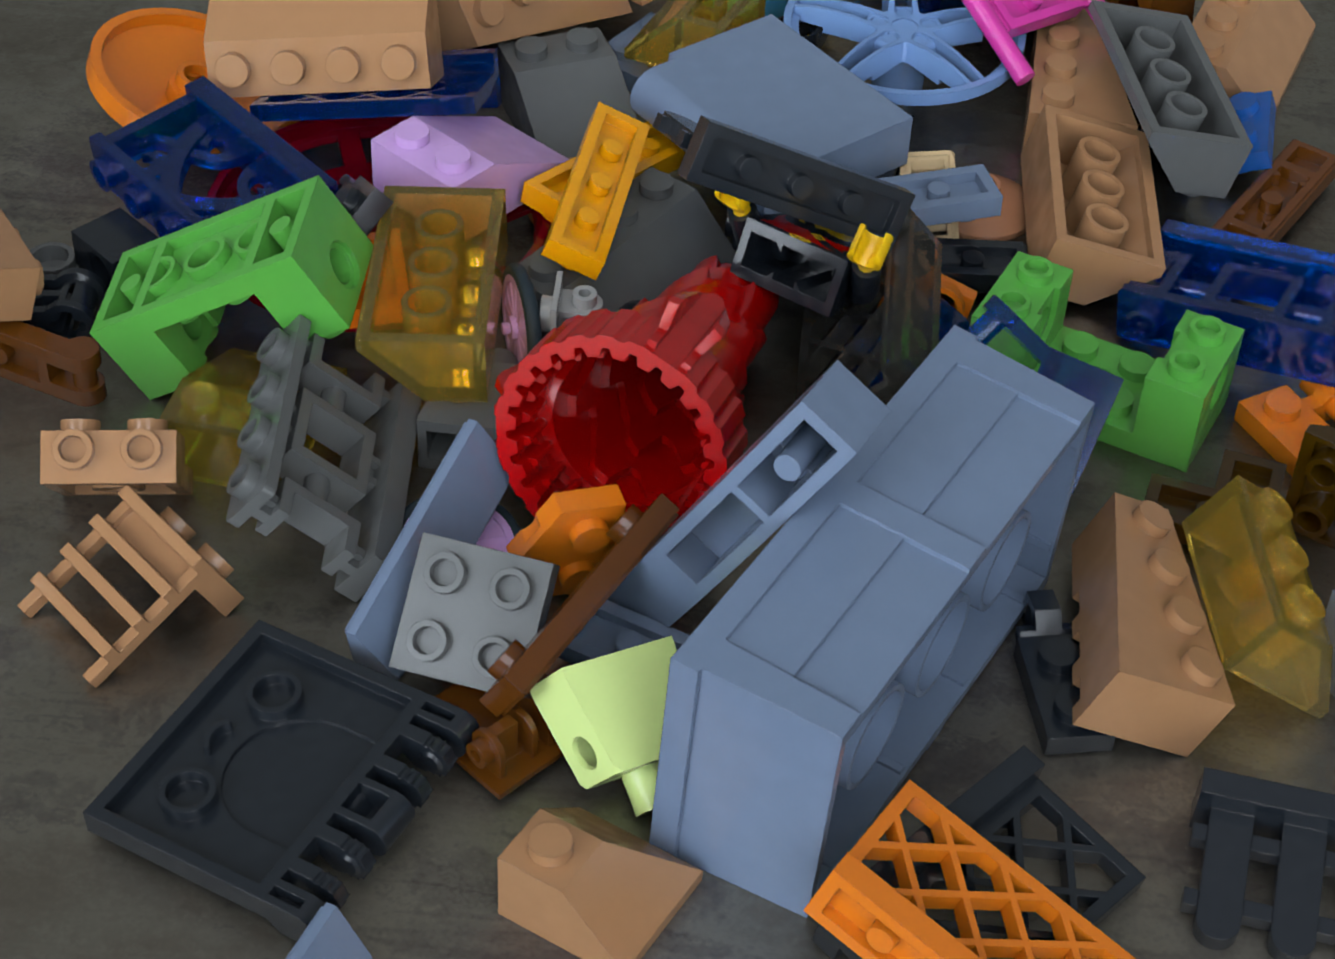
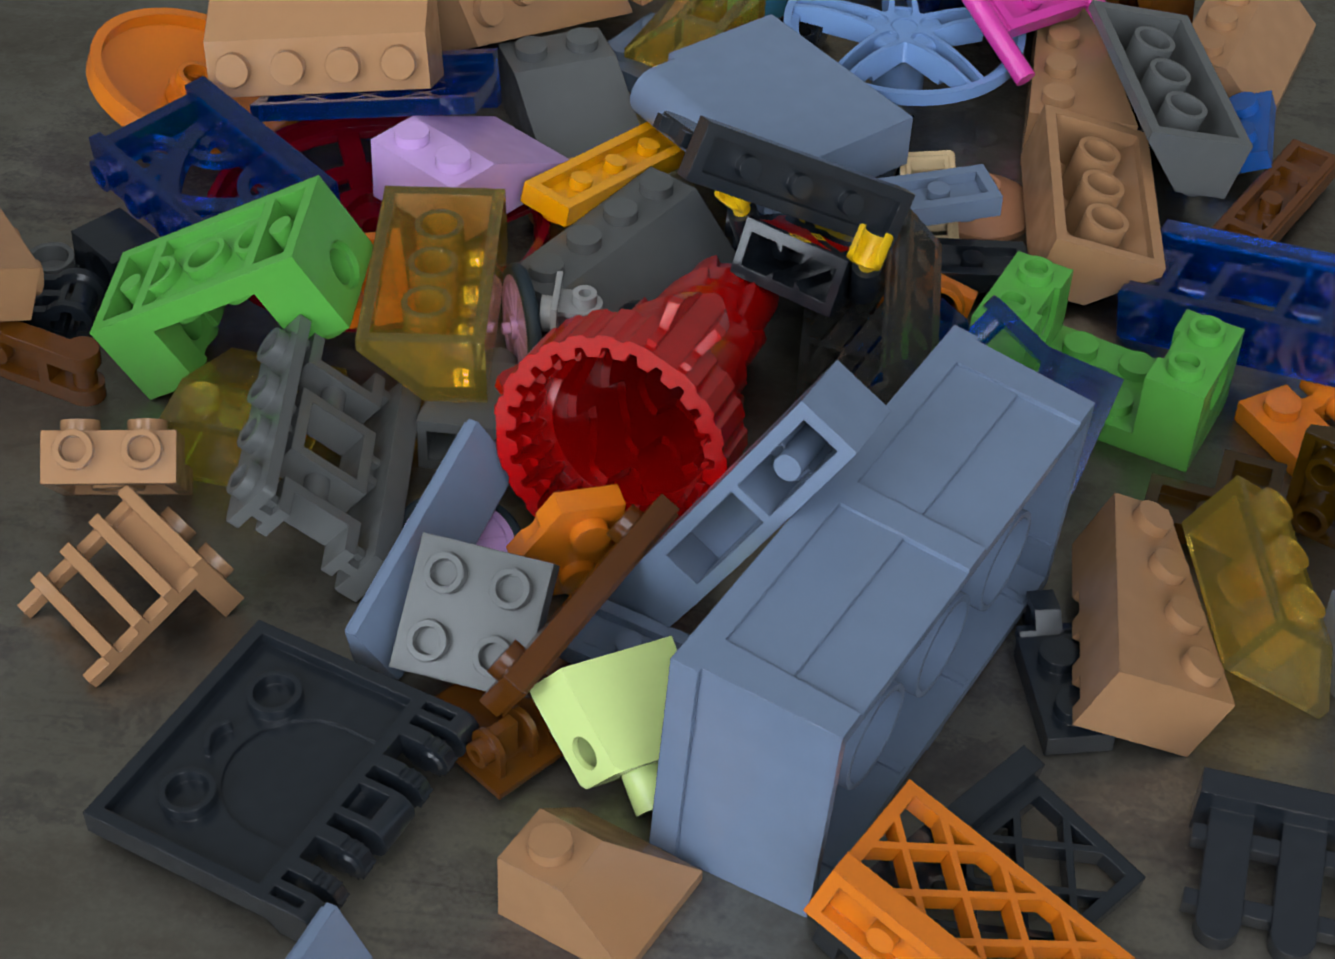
(363, 201): black plate -> none
(596, 191): light orange plate -> none

